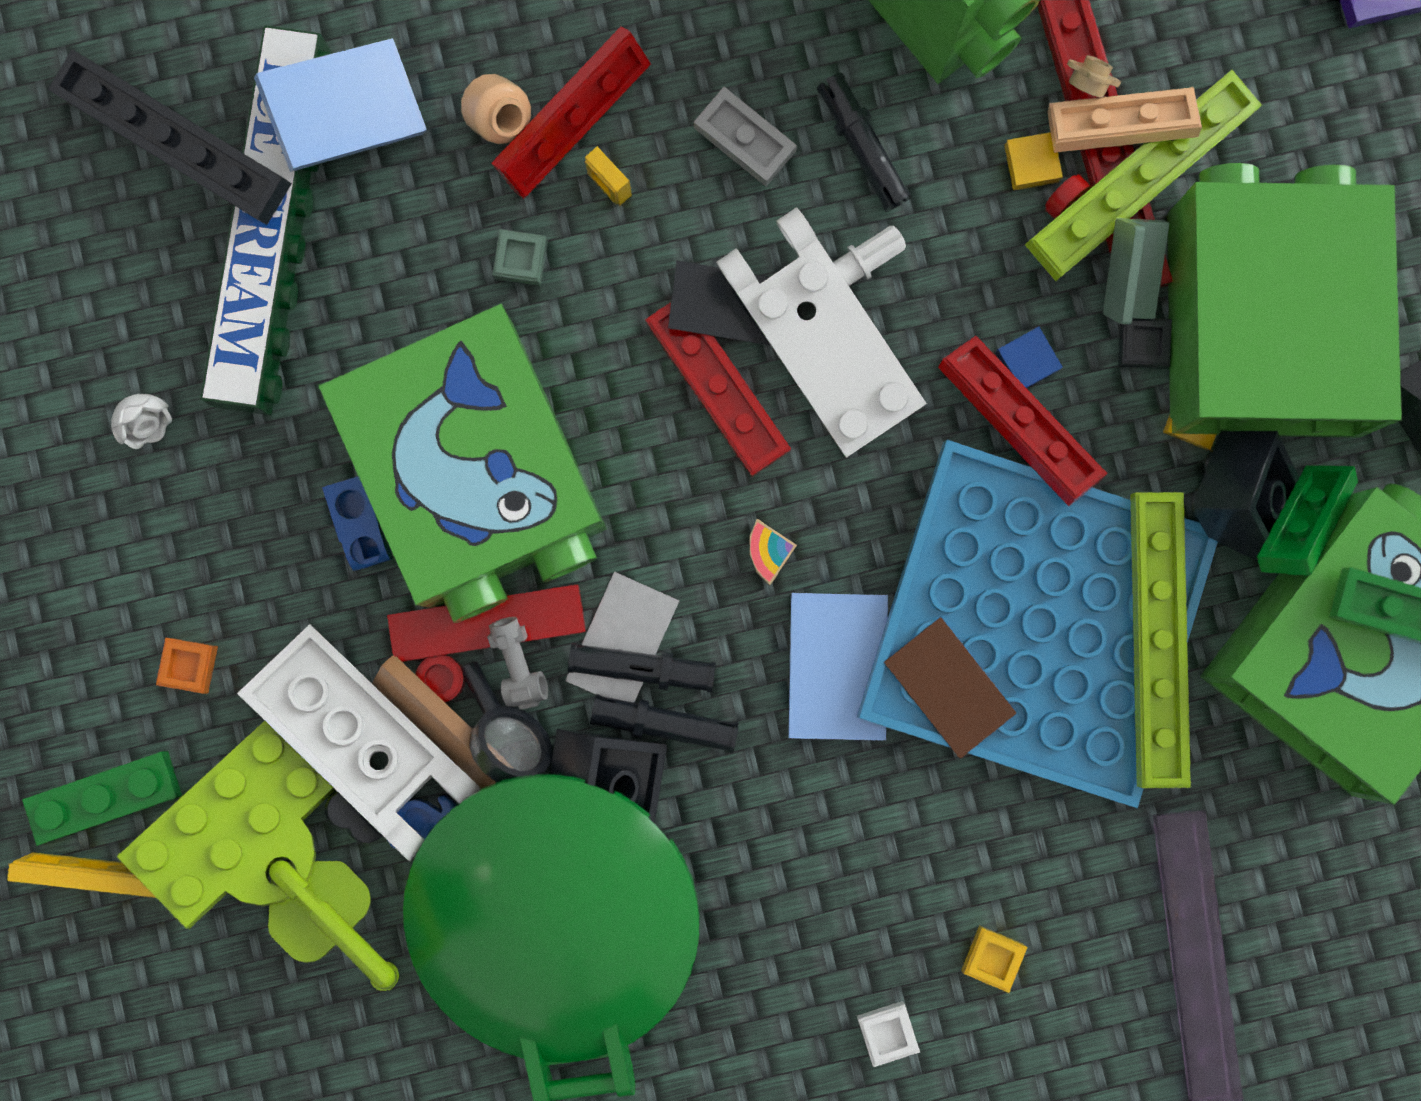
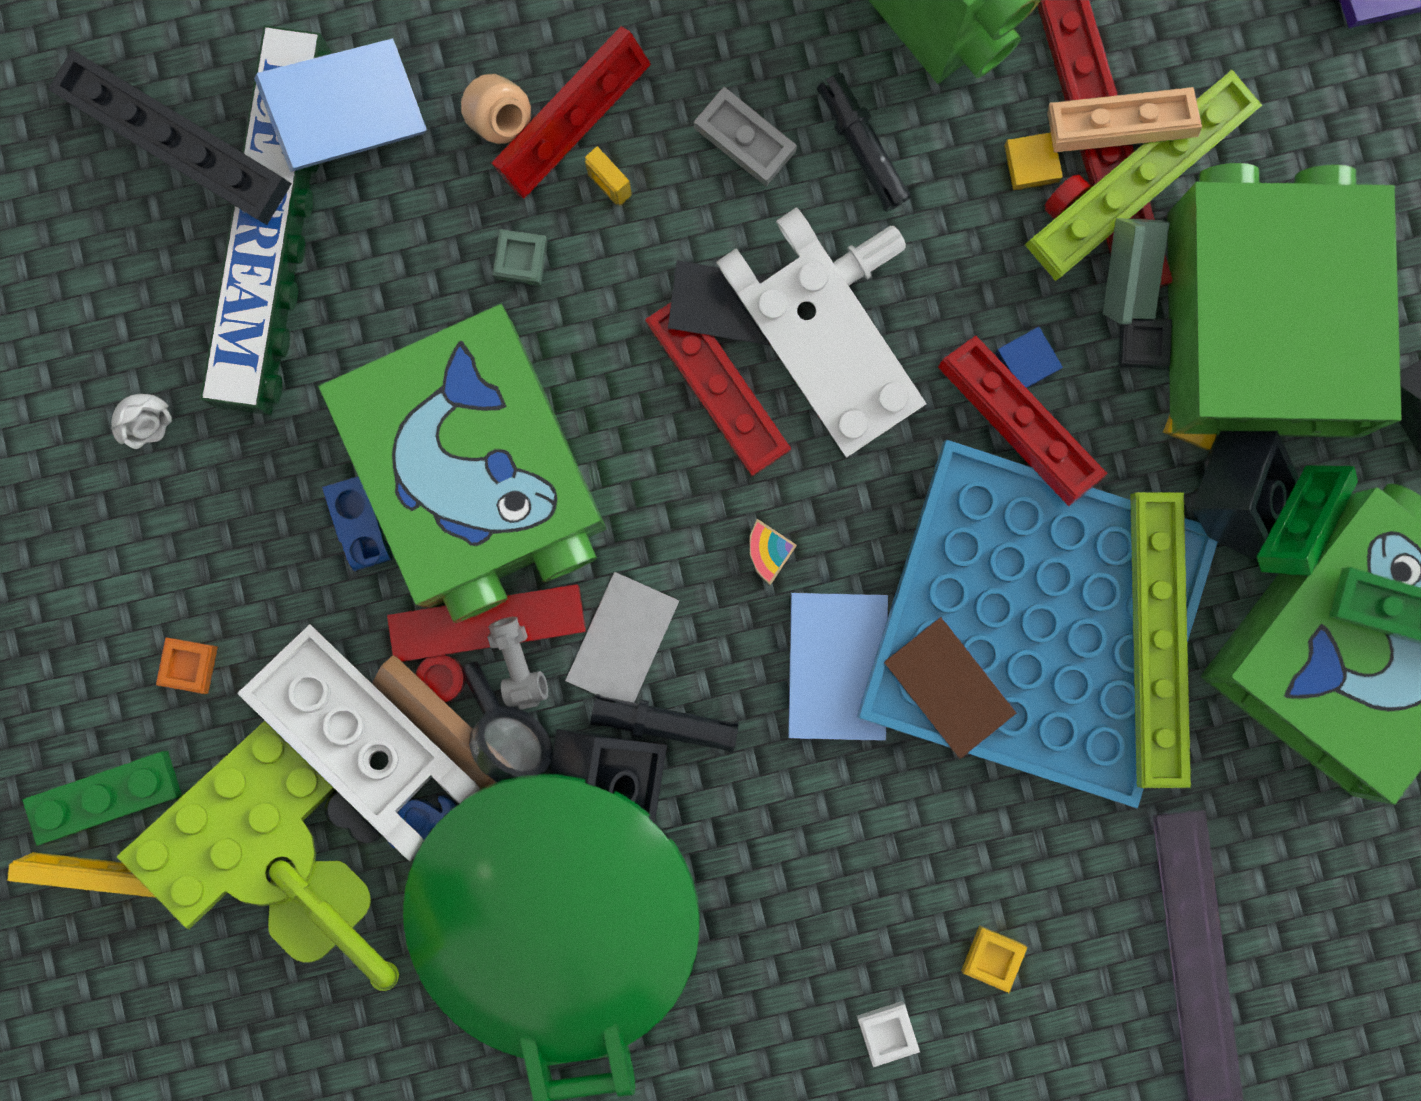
(642, 667): black pin -> none
(1092, 76): tan plate -> none

